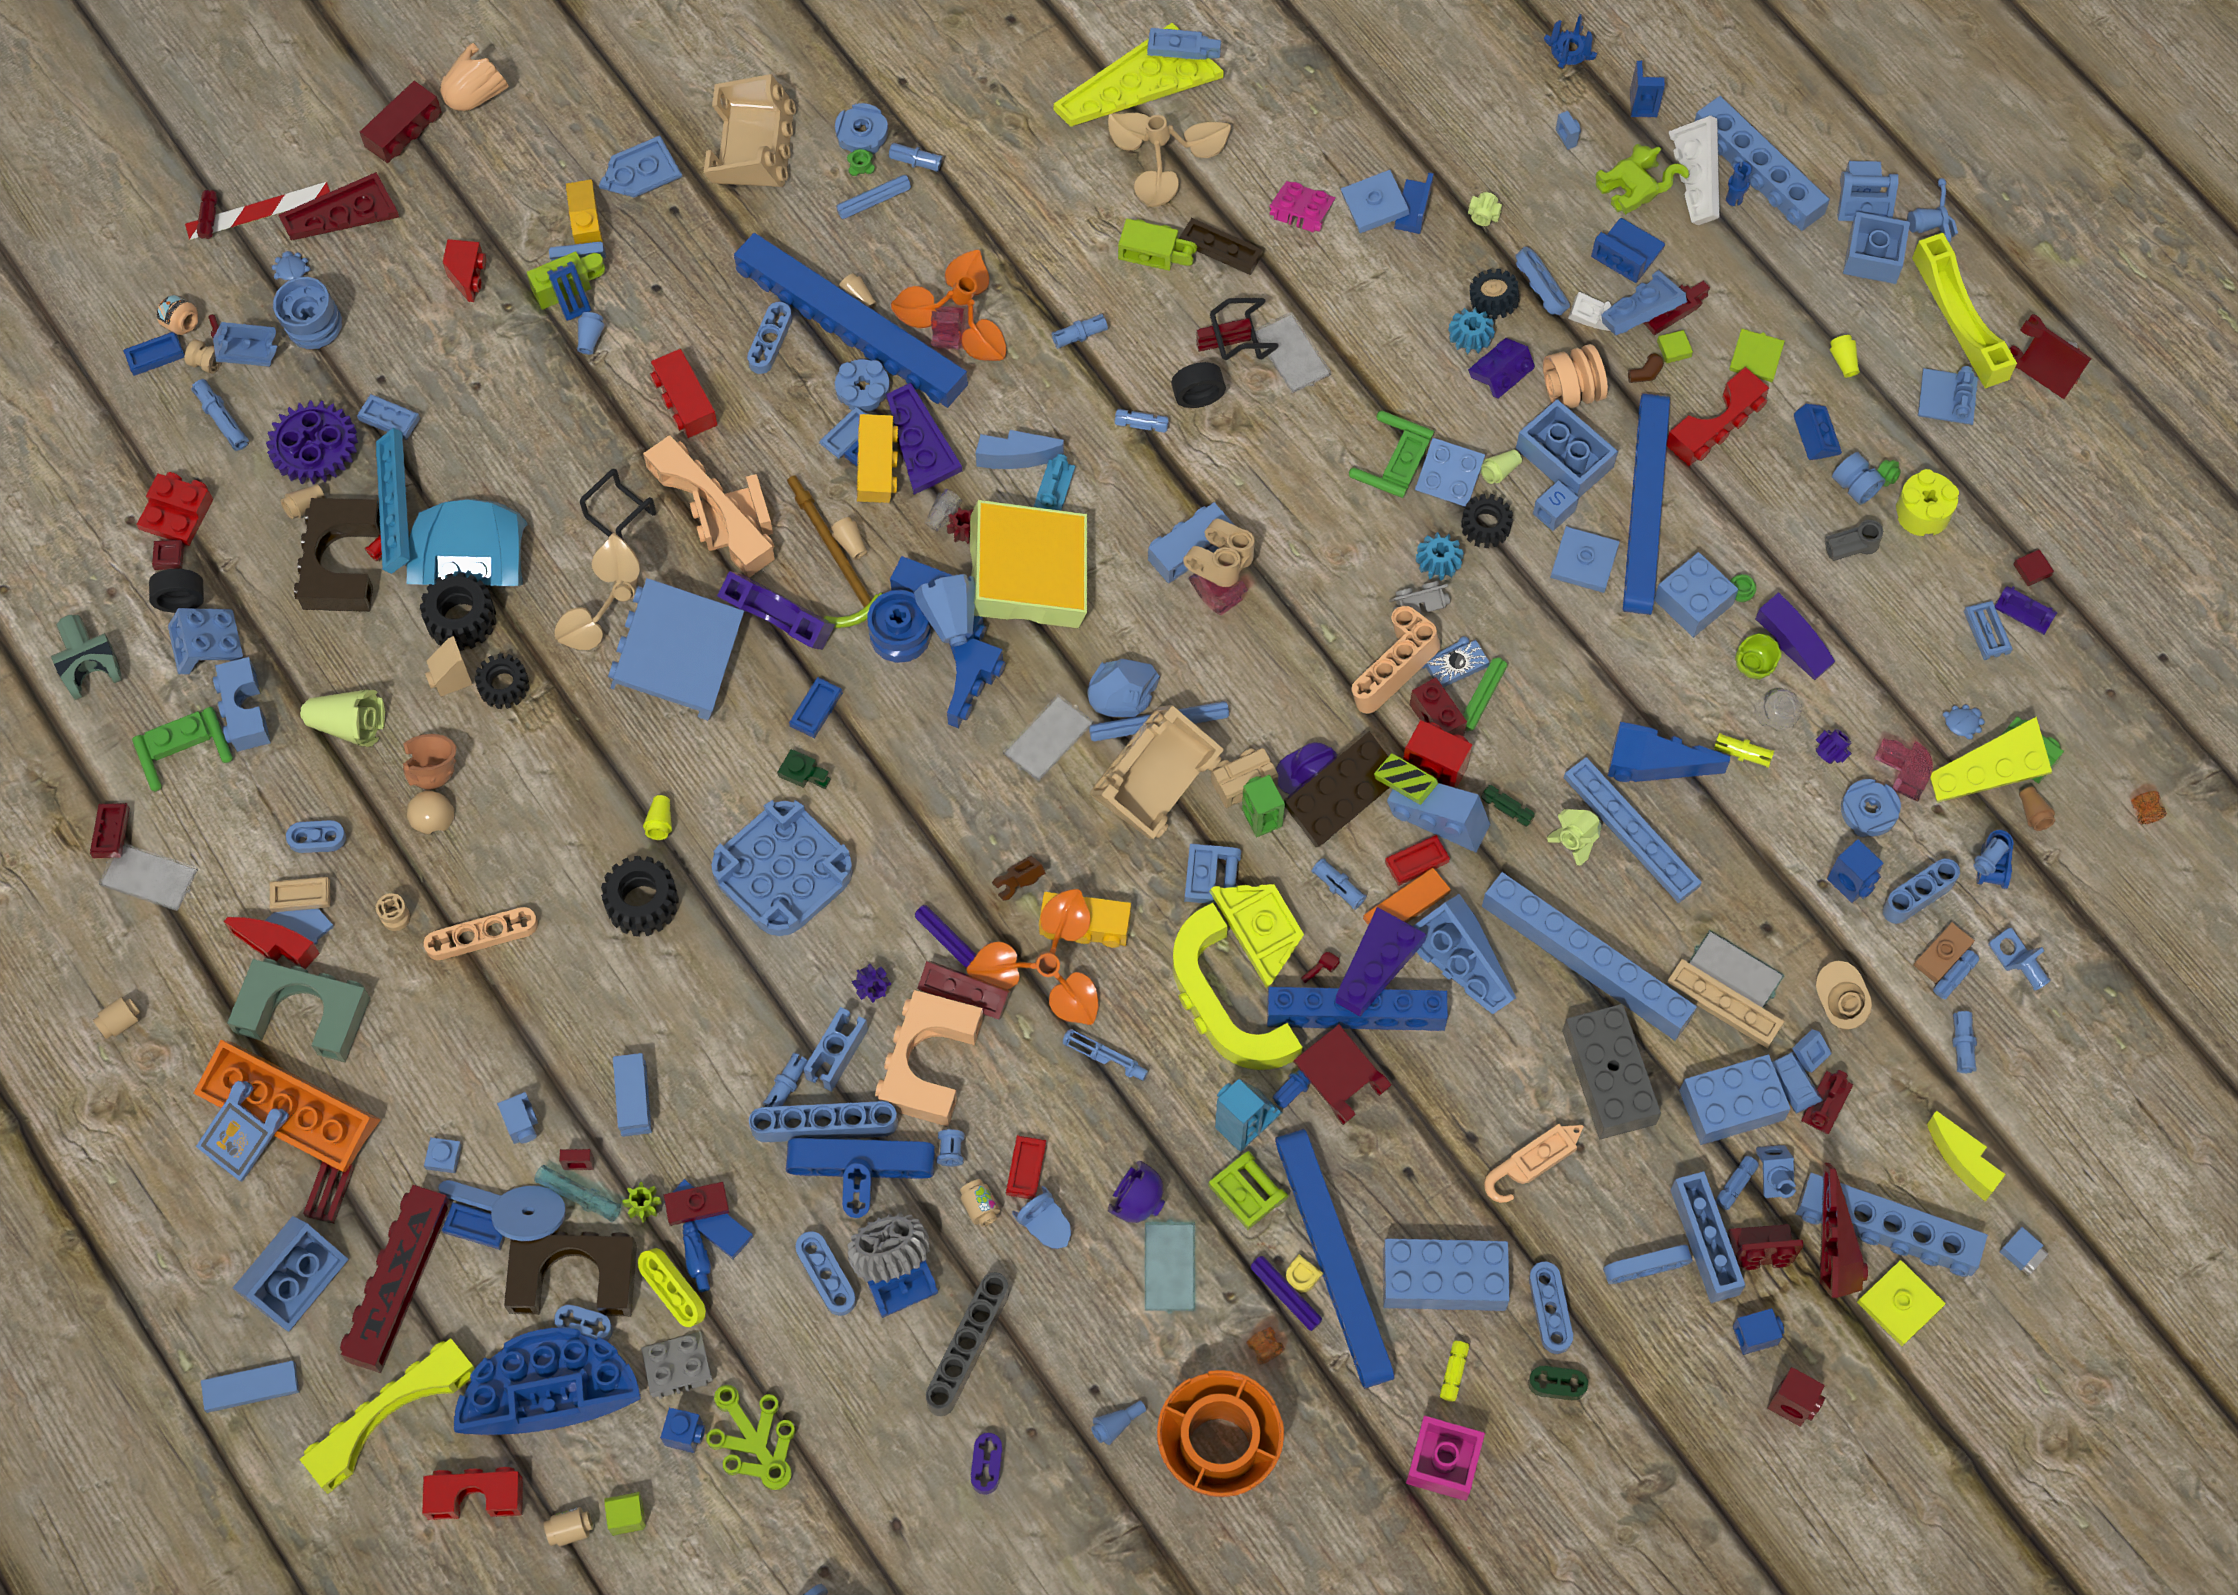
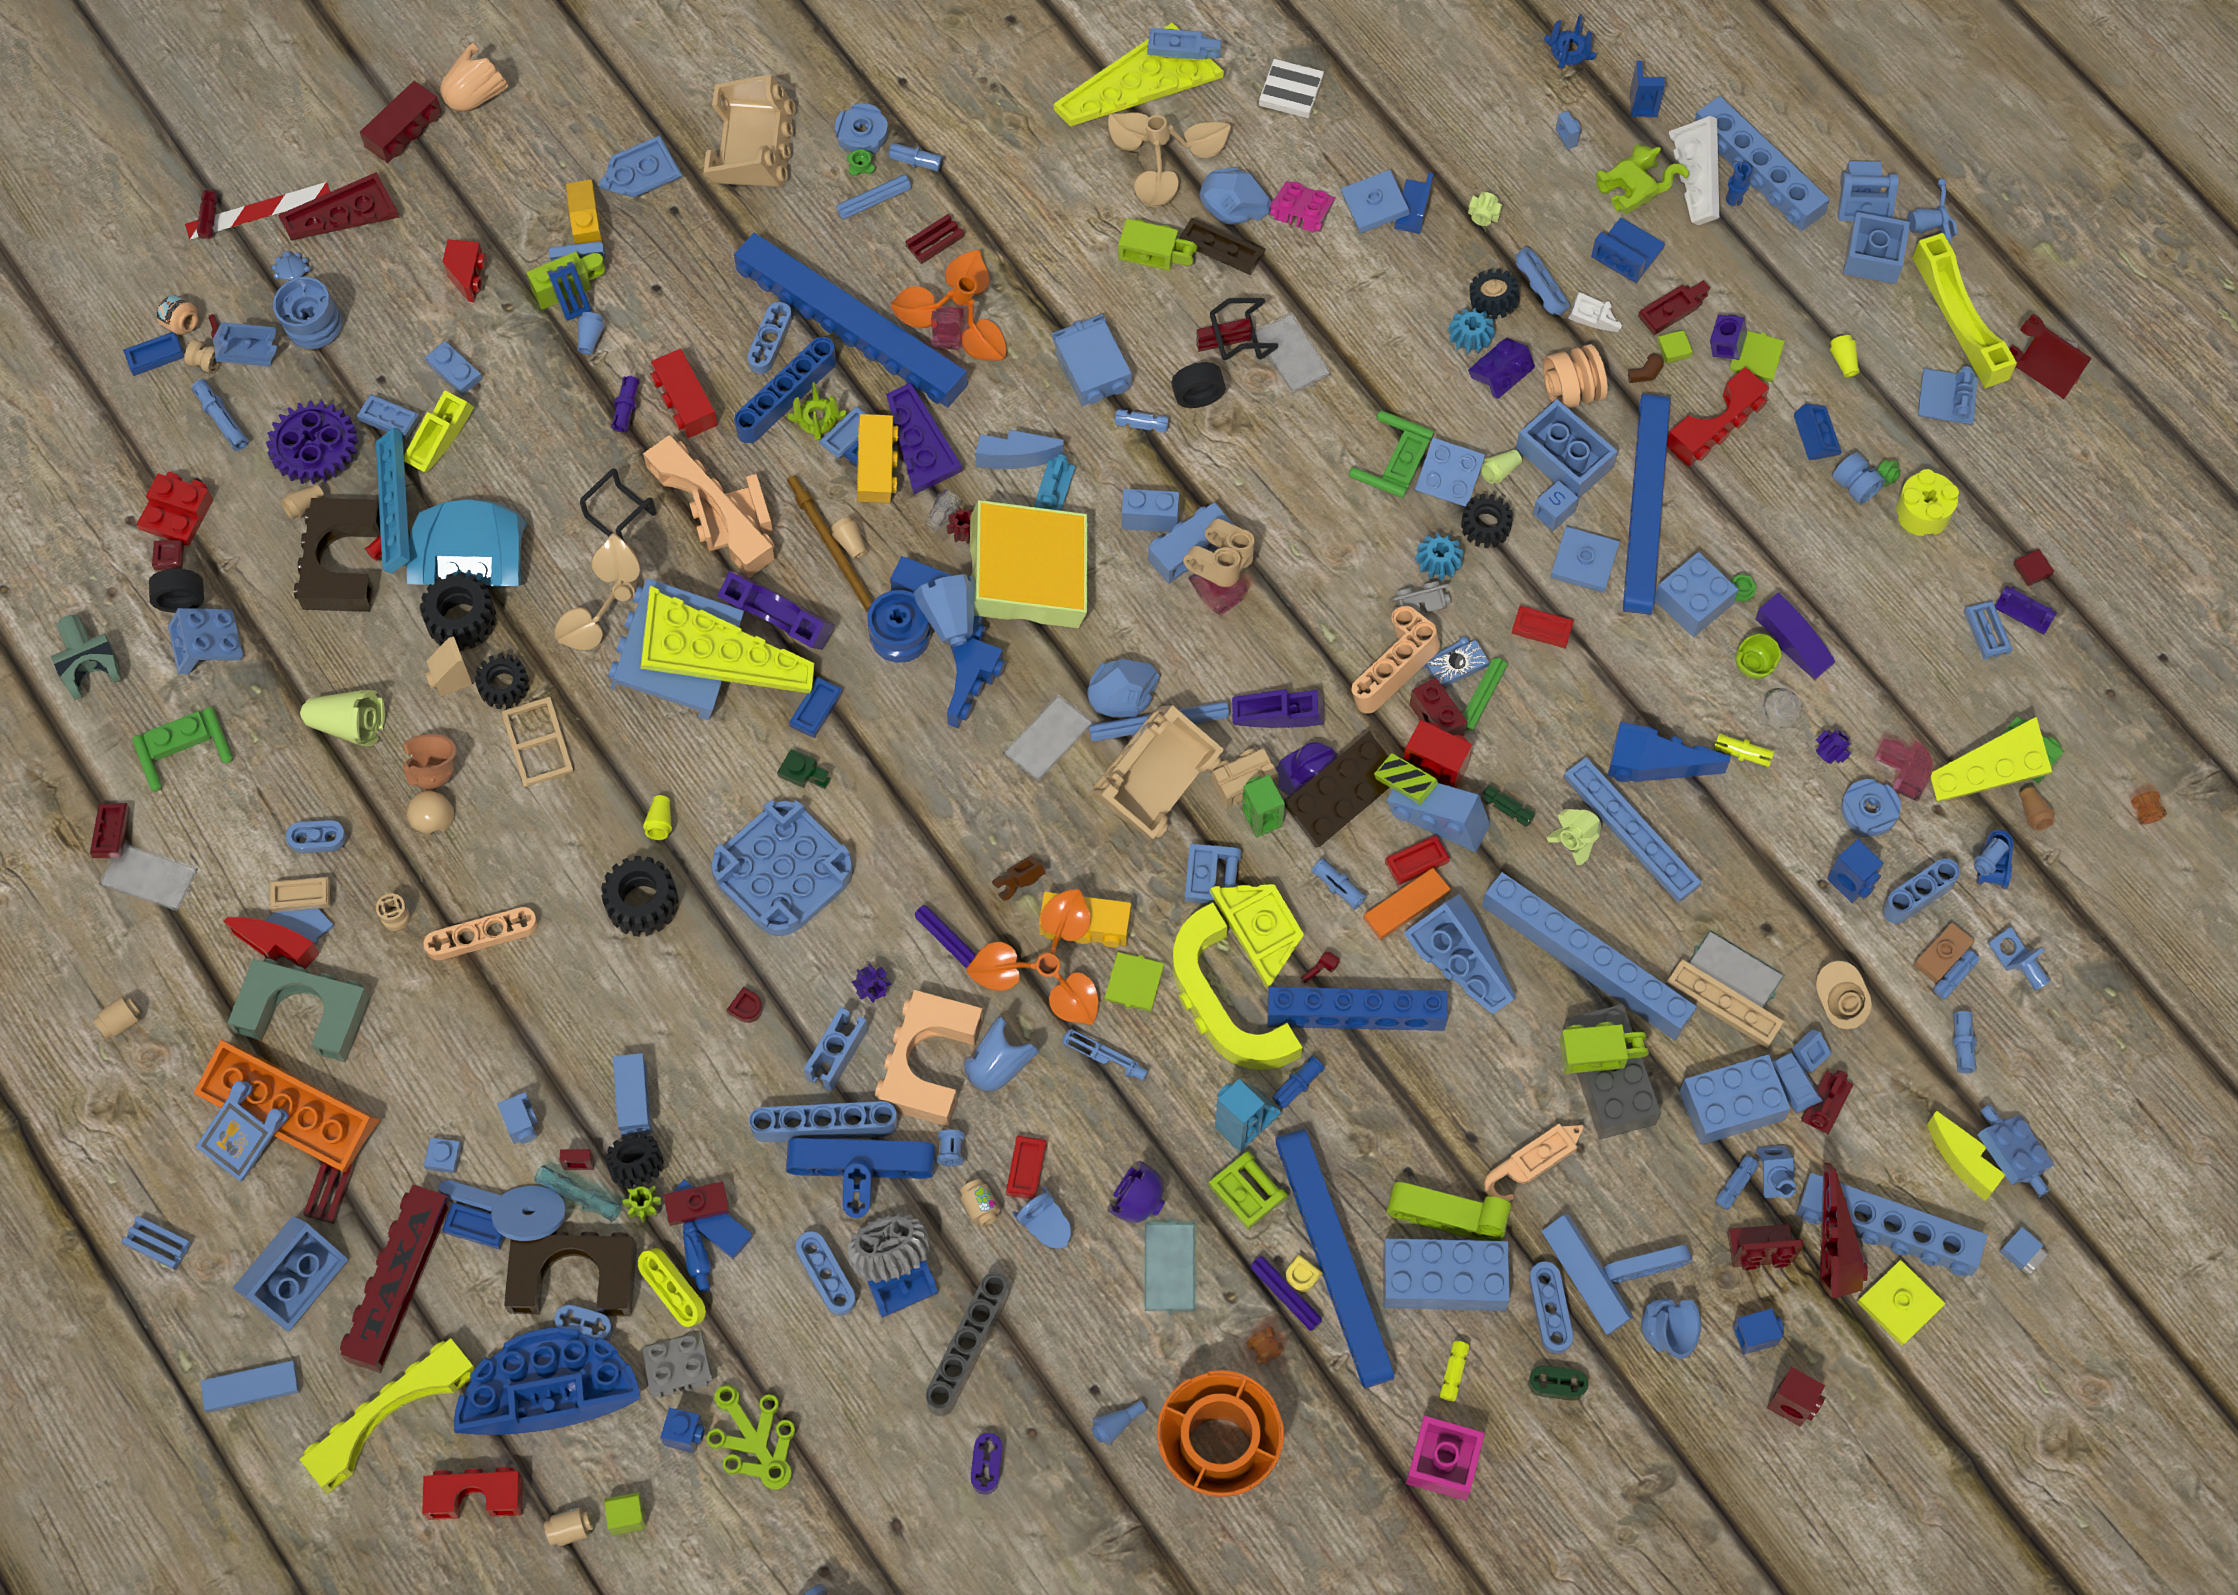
(135, 1232): none -> medium blue tile
(237, 682): medium blue arch -> none
(438, 431): none -> neon yellow slope
(453, 368): none -> medium blue plate
(537, 741): none -> tan window
(625, 404): none -> dark purple pin
(629, 1150): none -> black tyre
(705, 646): none -> neon yellow wing
(746, 1006): none -> dark red tile
(782, 401): none -> blue beam
(786, 1081): medium blue pin -> none
(815, 426): none -> lime piece
(854, 619): lime piece -> none
(856, 288): tan cone -> none
(858, 371): medium blue plate -> none
(932, 235): none -> dark red tile
(963, 988): dark red plate -> none
(996, 1060): none -> medium blue hair
(1093, 364): none -> medium blue brick
(1134, 981): none -> lime piece
(1149, 510): none -> medium blue brick
(1234, 196): none -> medium blue helmet
(1278, 709): none -> dark purple slope
(1291, 88): none -> white tile
(1339, 1070): dark red flag -> none
(1379, 958): dark purple wing -> none
(1450, 1213): none -> lime beam
(1542, 627): none -> red tile
(1587, 1274): none -> medium blue tile
(1599, 1047): none -> lime brick
(1648, 302): medium blue wing -> none
(1672, 1326): none -> medium blue helmet
(1707, 1237): medium blue brick -> none
(1728, 337): none -> dark purple brick
(1853, 541): dark grey piece -> none
(1964, 721): medium blue piece -> none
(2015, 1150): none -> medium blue plate

